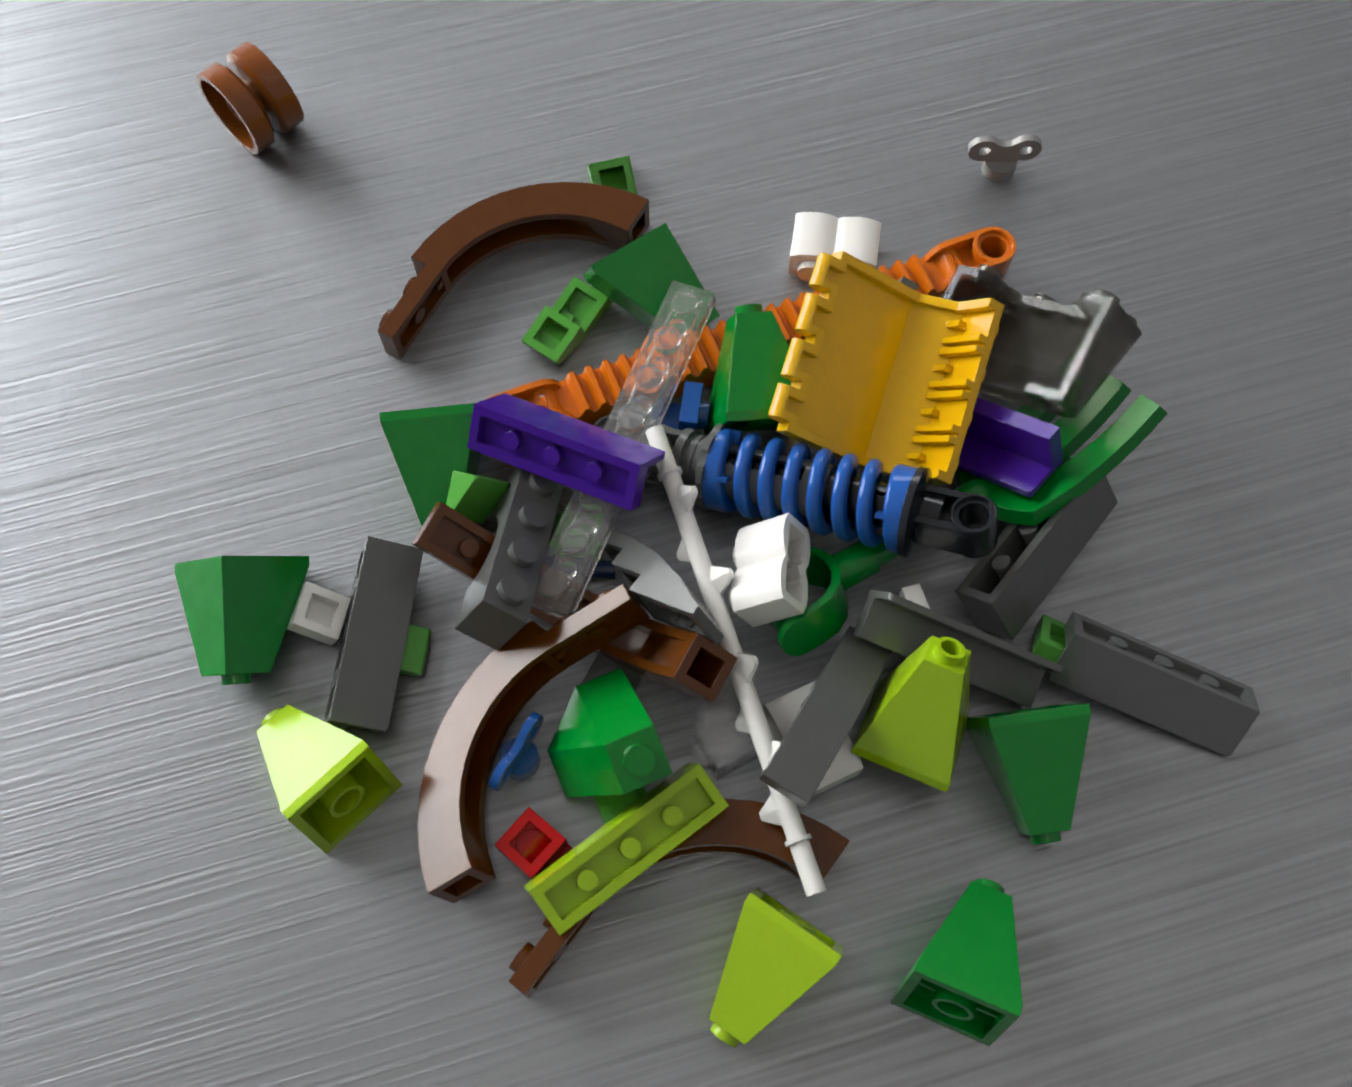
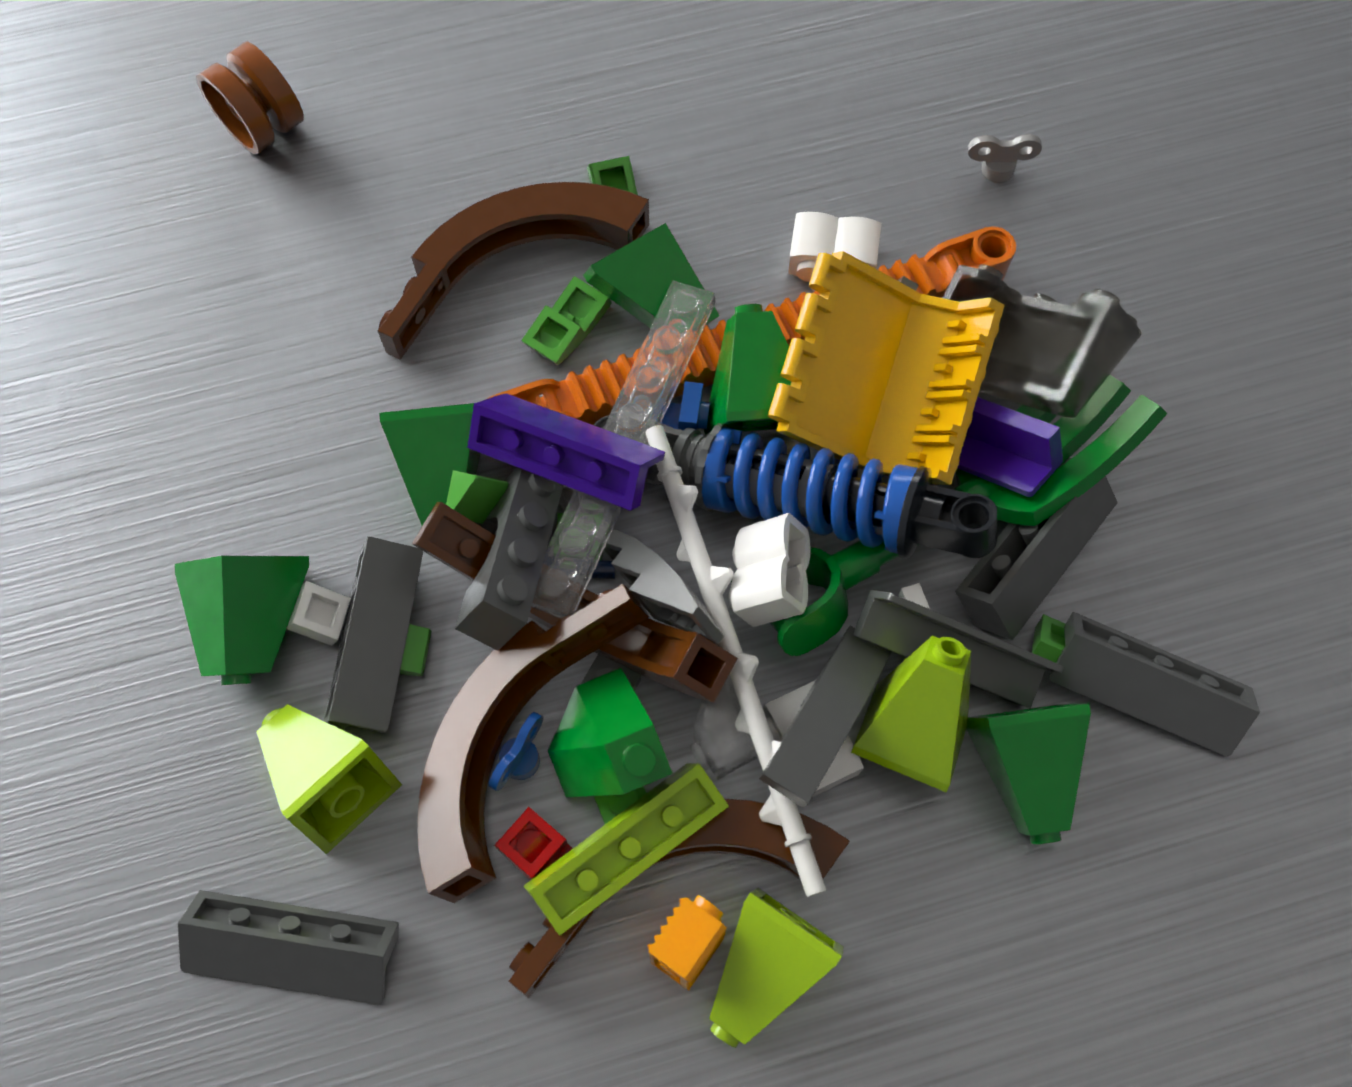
(286, 946): none -> dark grey panel
(688, 940): none -> light orange brick
(969, 968): green slope -> none

